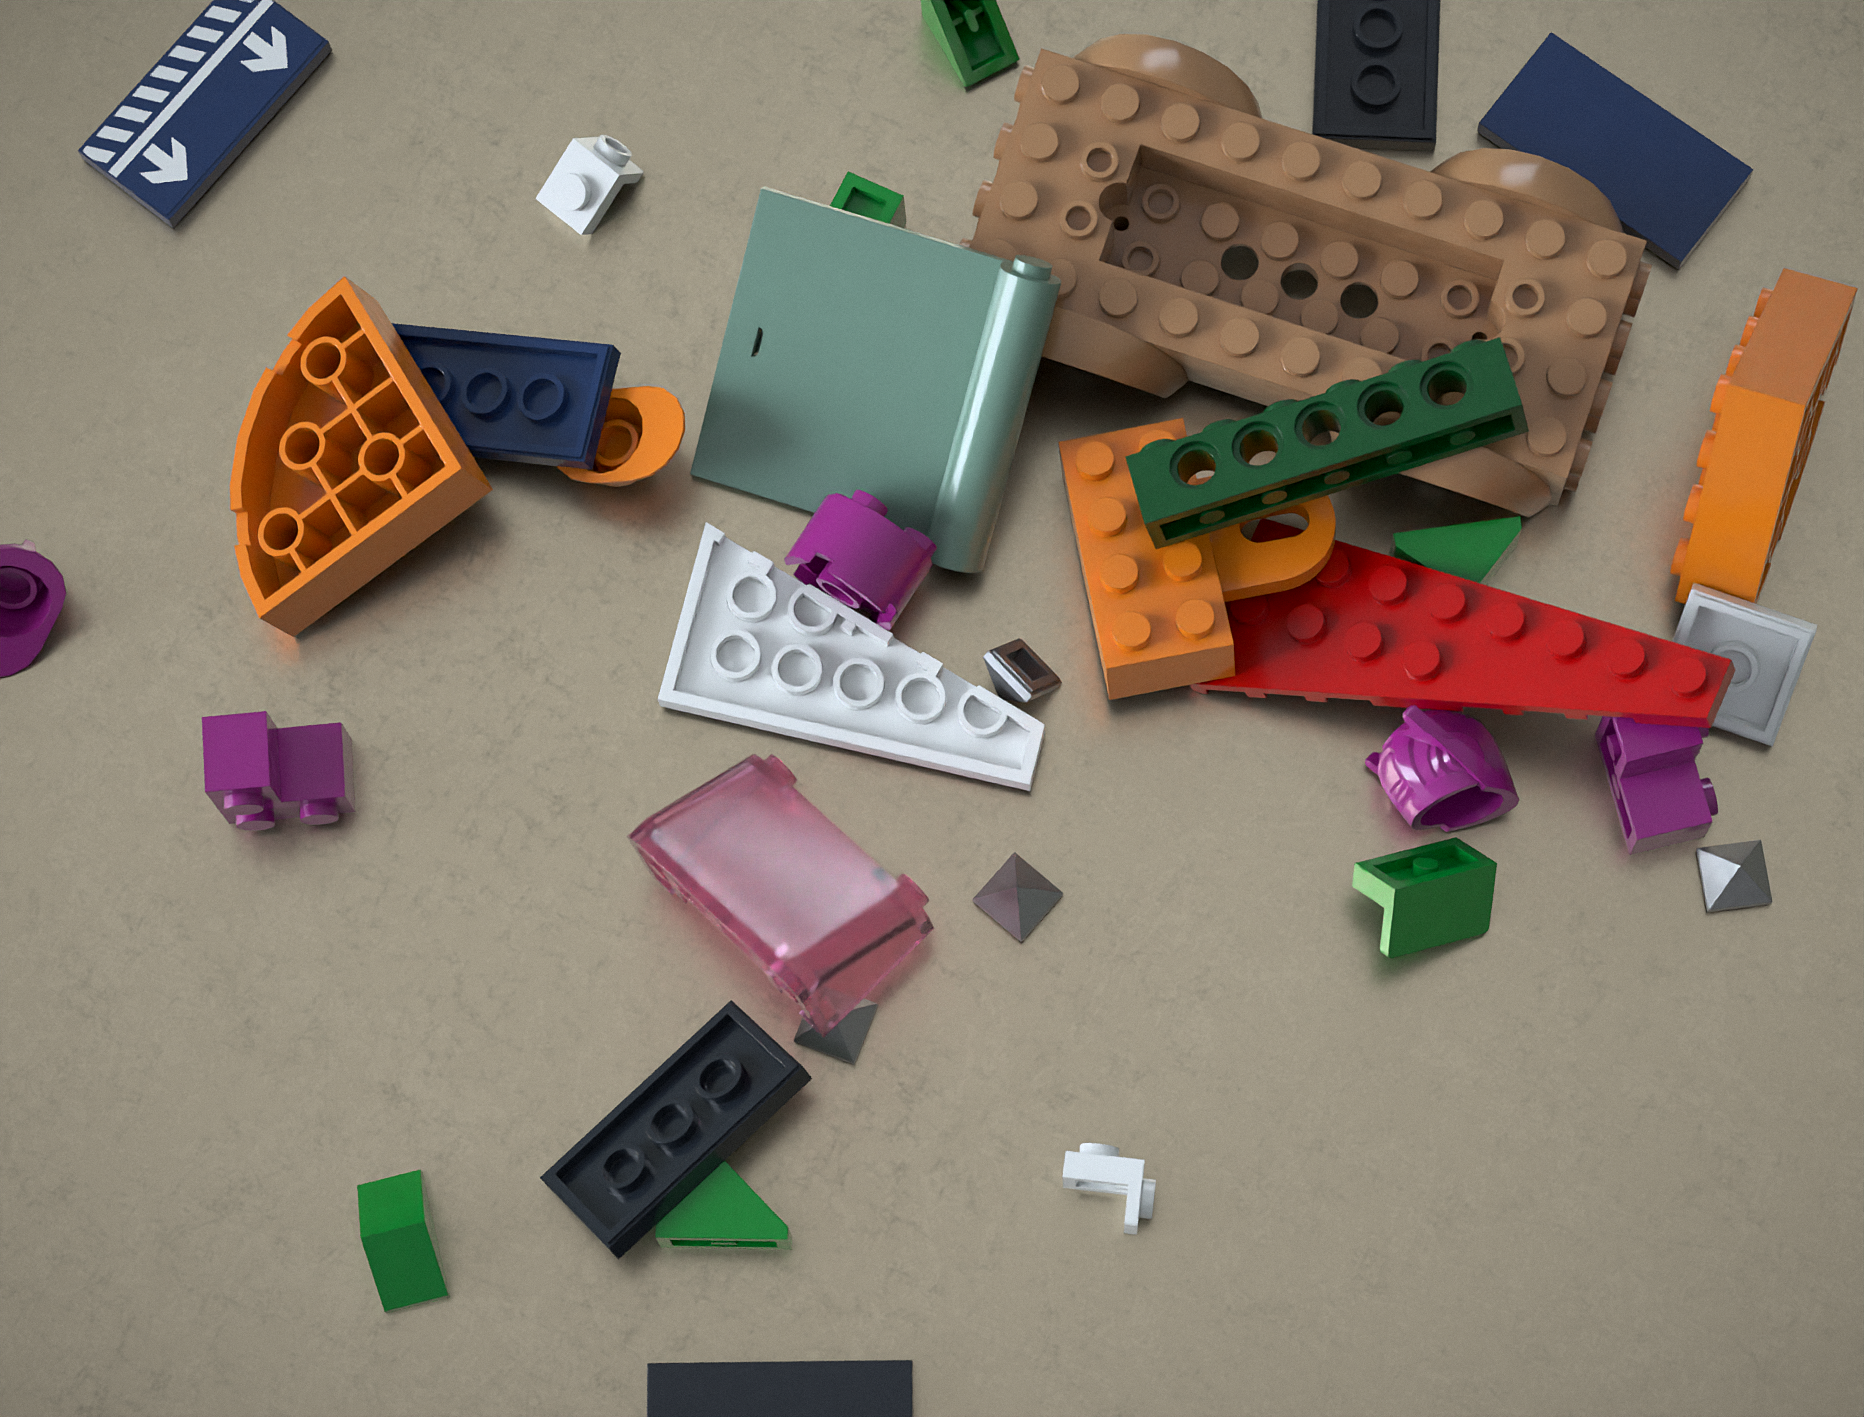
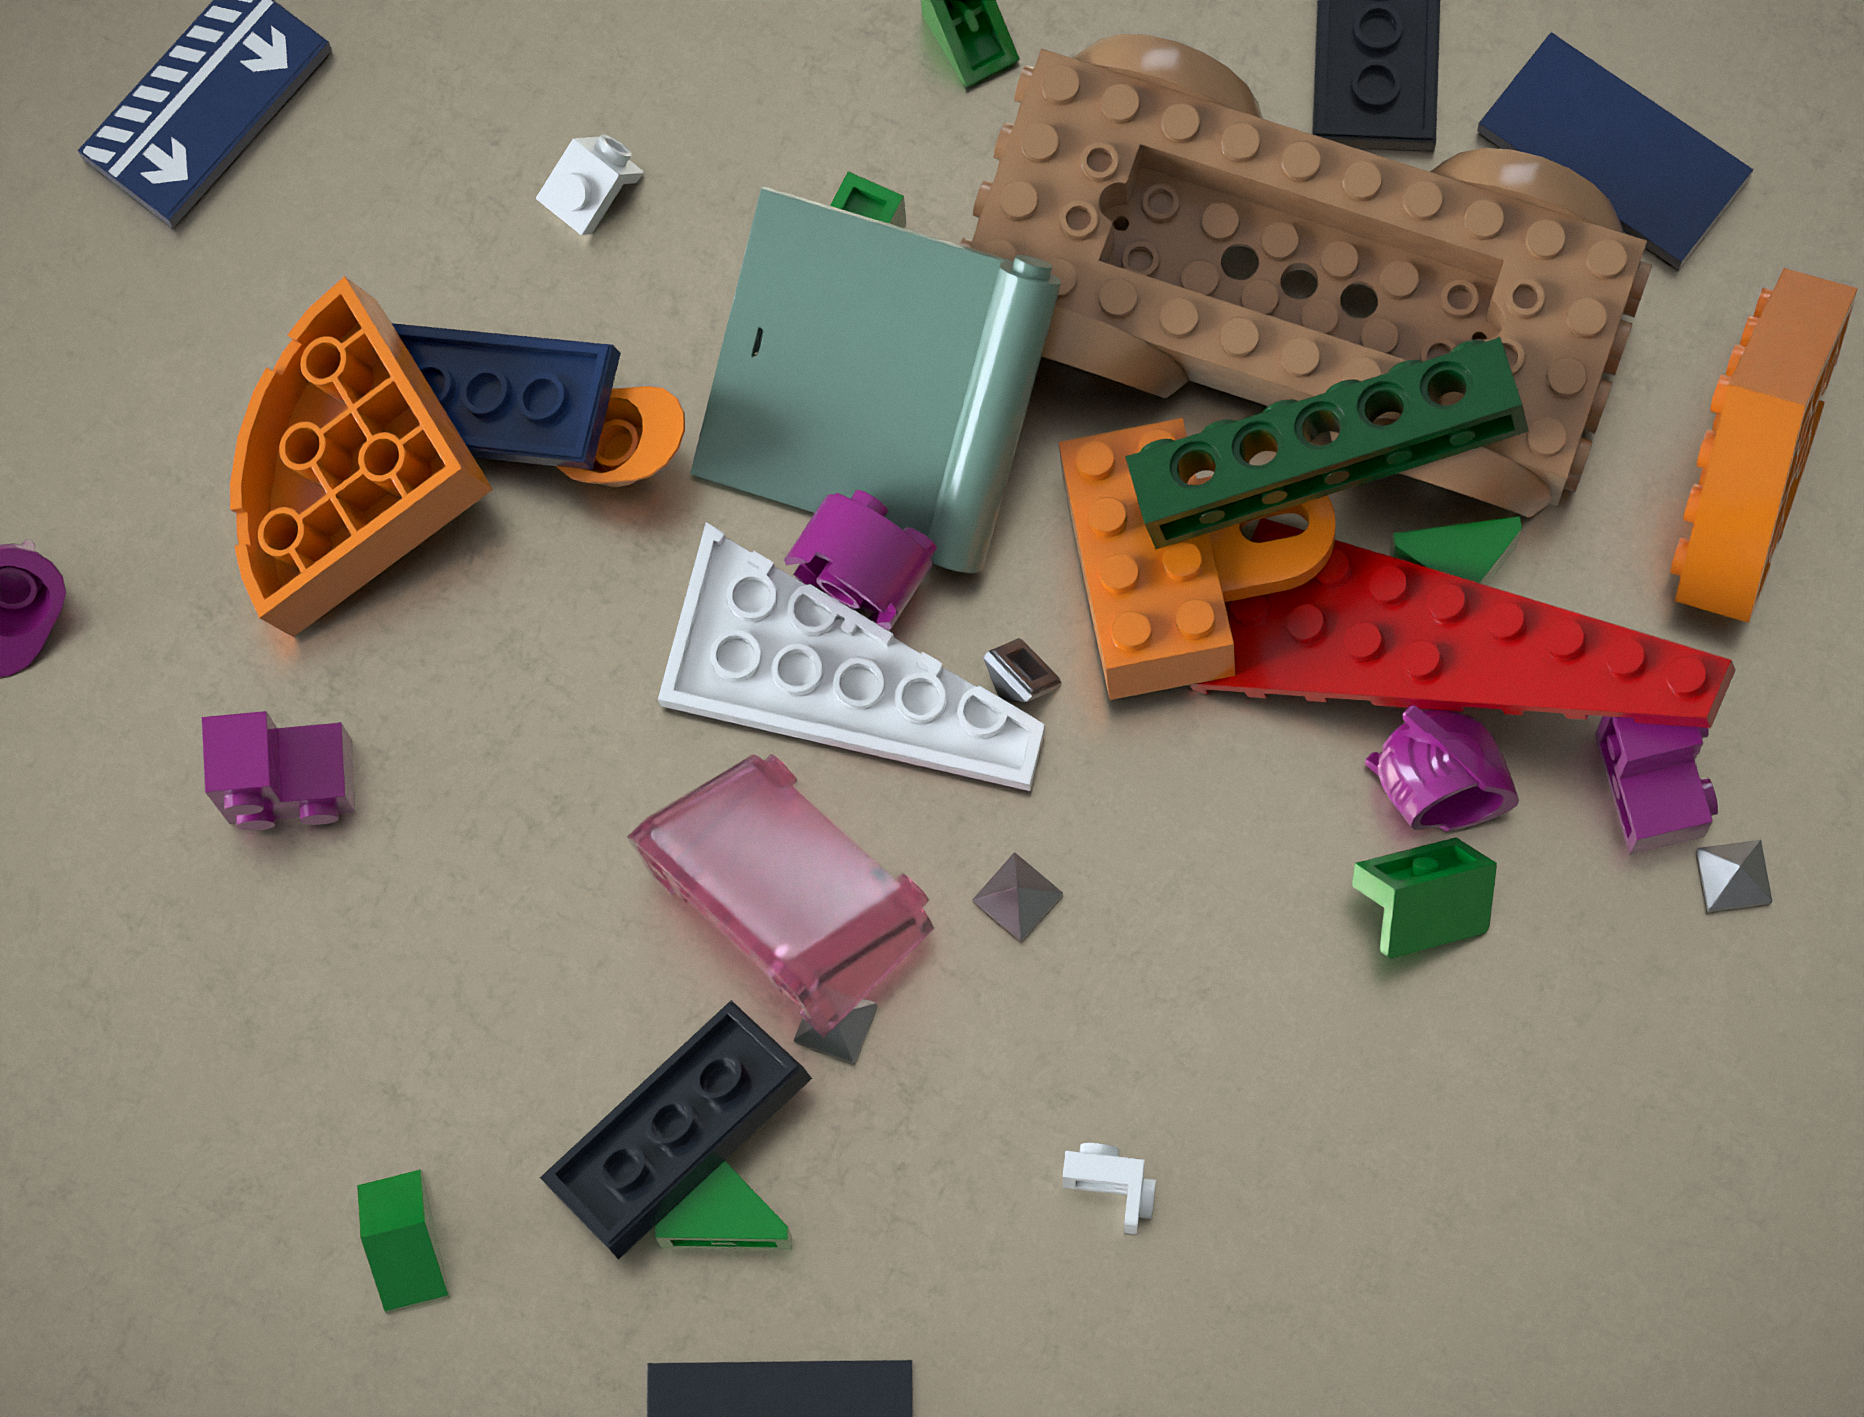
(1765, 651): white tile -> none

